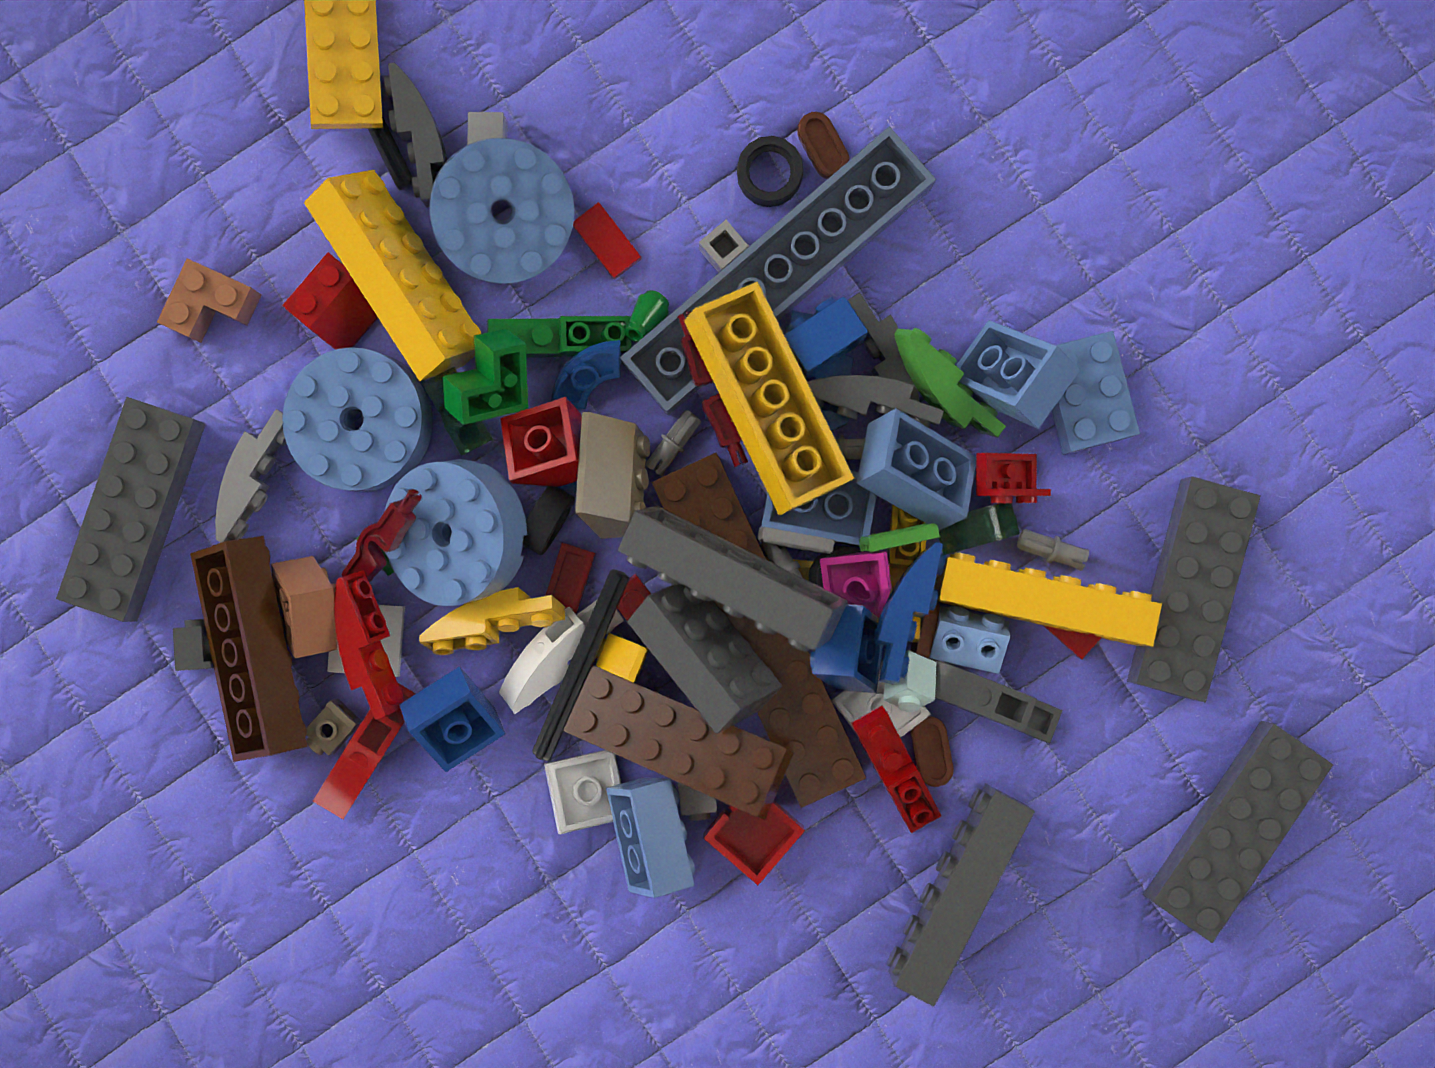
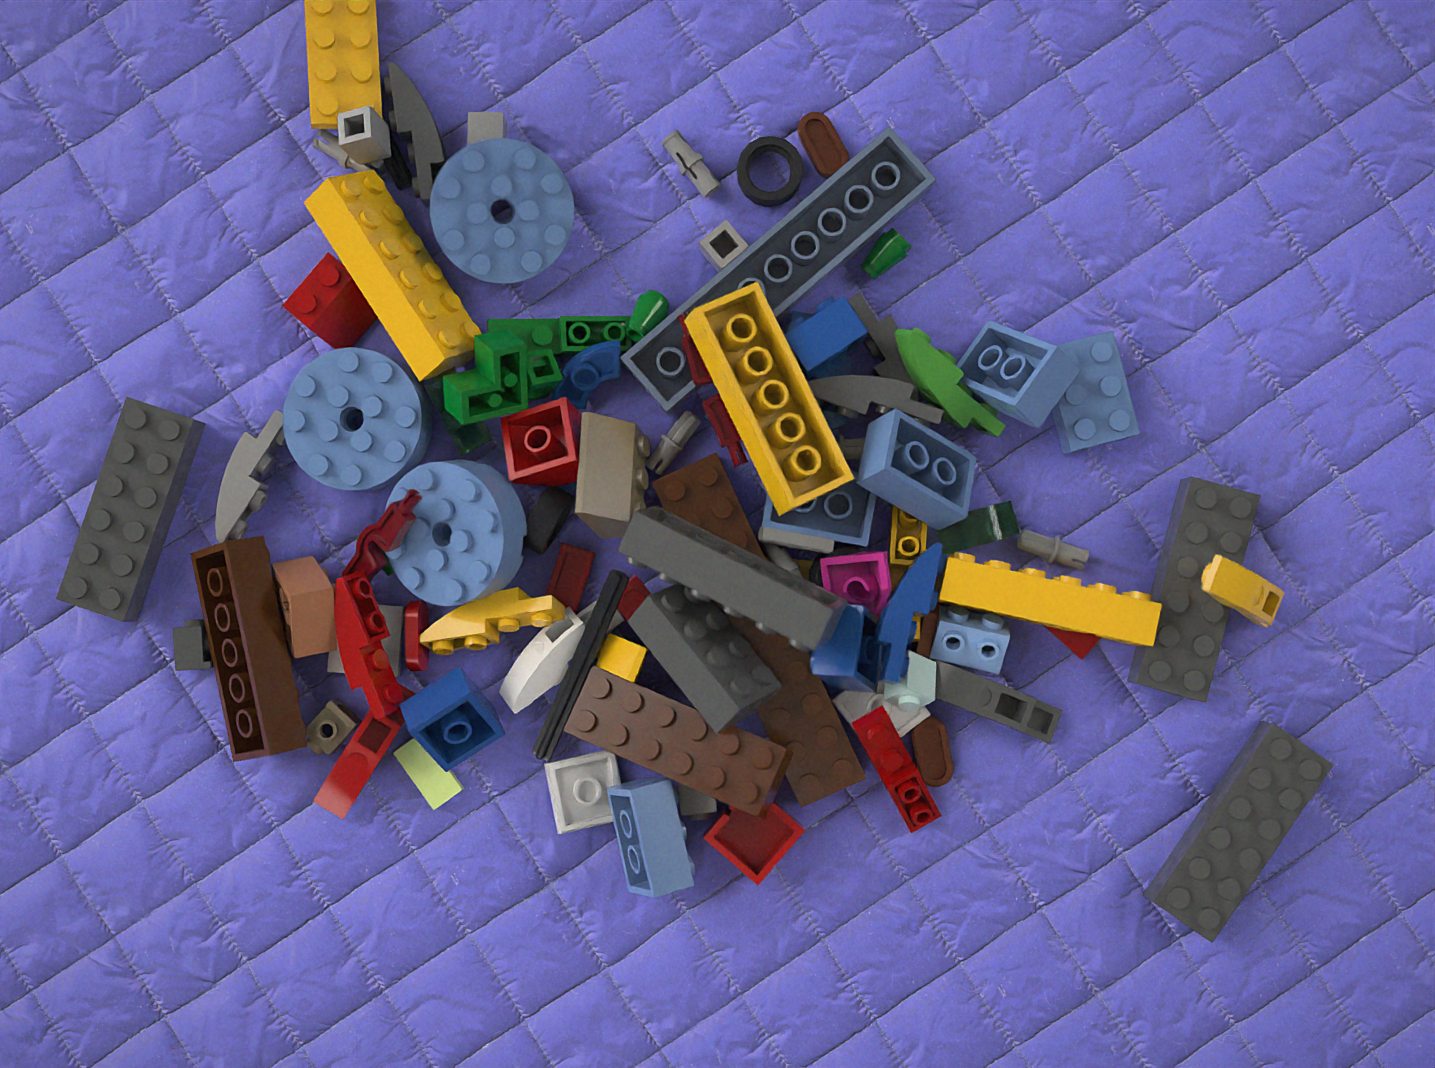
(202, 293): nougat brick -> none
(335, 151): none -> light grey pin
(364, 135): none -> light grey brick
(415, 624): none -> red tile
(427, 775): none -> yellowish green tile
(542, 374): none -> green brick
(606, 240): red tile -> none
(691, 164): none -> light grey pin
(886, 253): none -> green cone
(899, 537): bright green tile -> none
(958, 894): dark grey brick -> none
(1008, 476): red bracket -> none
(1242, 590): none -> yellow slope

